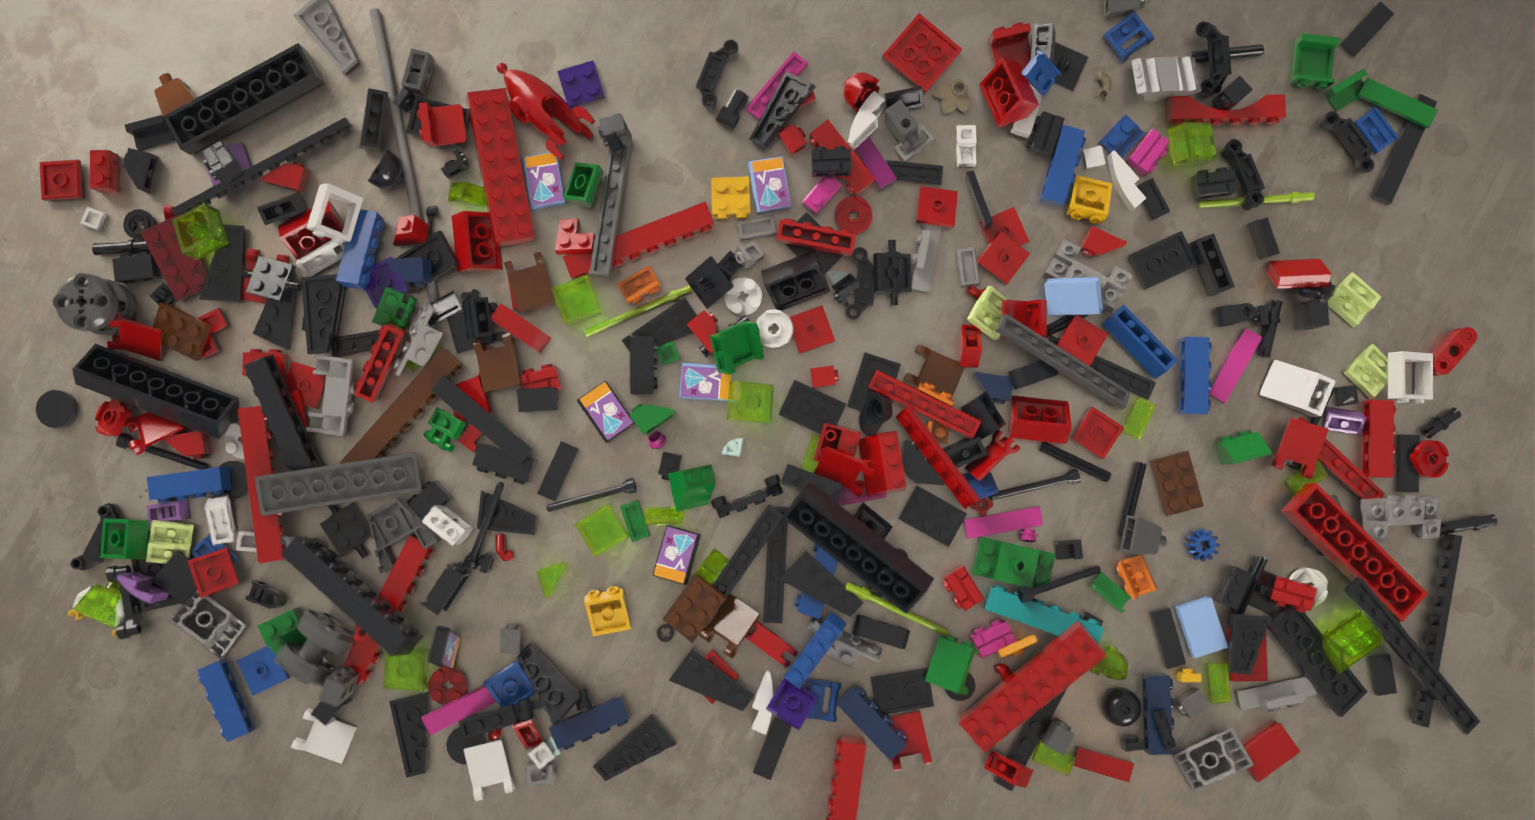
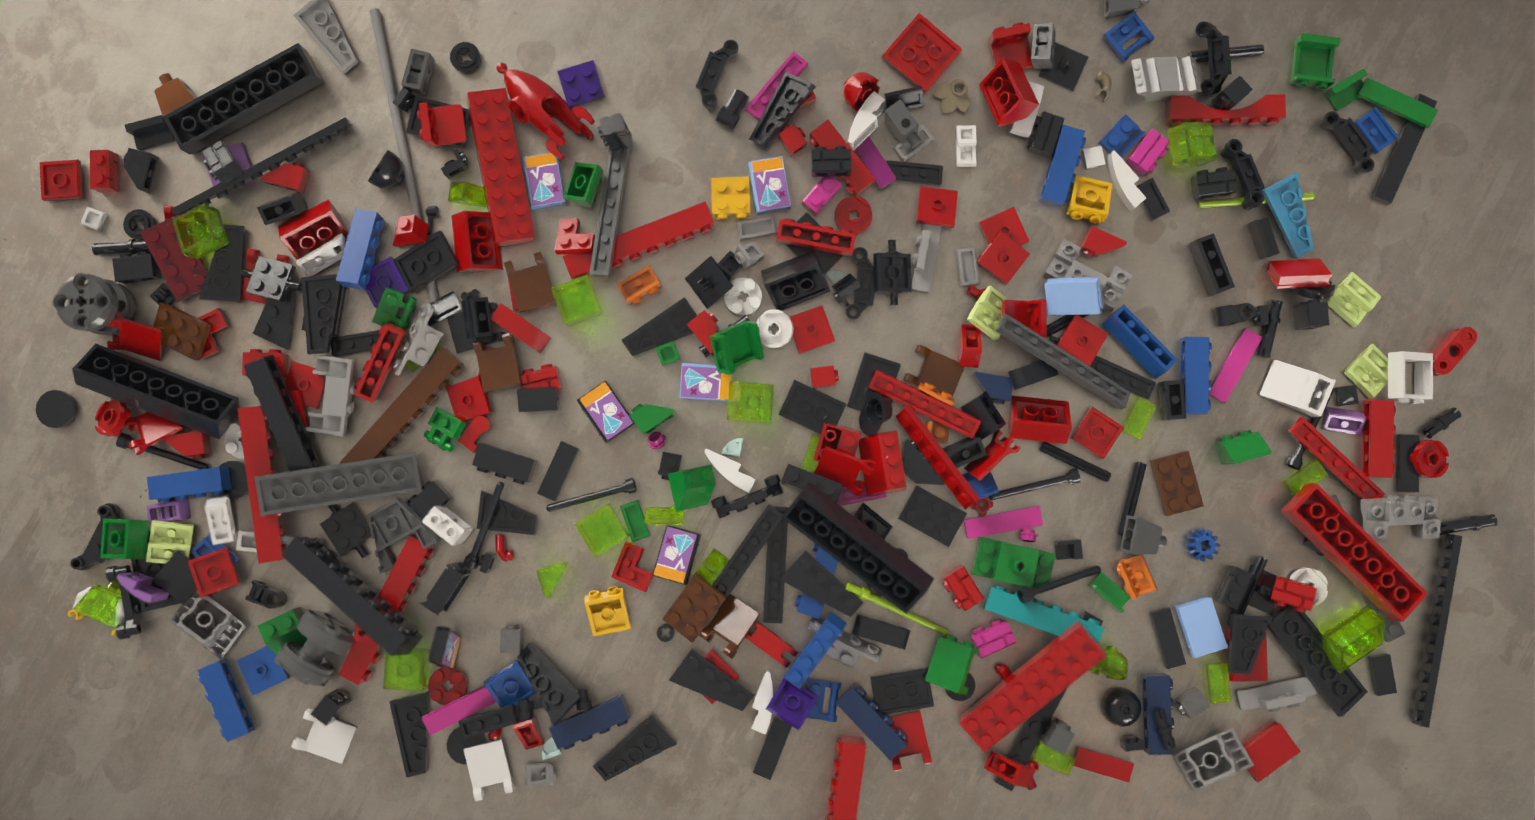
(323, 194): white window -> none
(339, 686): dark grey brick -> none
(373, 120): black brick -> none
(413, 270): dark blue slope -> none
(462, 49): none -> black gear
(482, 420): black tile -> none
(541, 755): white tile -> none
(628, 570): none -> red plate
(642, 364): black brick -> none
(671, 296): lime bar -> none
(730, 470): none -> white slope
(978, 199): black tile -> none
(1016, 648): light orange plate -> none
(1035, 766): none -> red arm
(1040, 73): blue plate -> none
(1163, 260): black plate -> none
(1172, 400): none -> black brick
(1188, 675): yellow plate -> none
(1288, 210): none -> dark azure wing
(1301, 444): red flag -> none
(1367, 29): black tile -> none
(1412, 655): black plate -> none

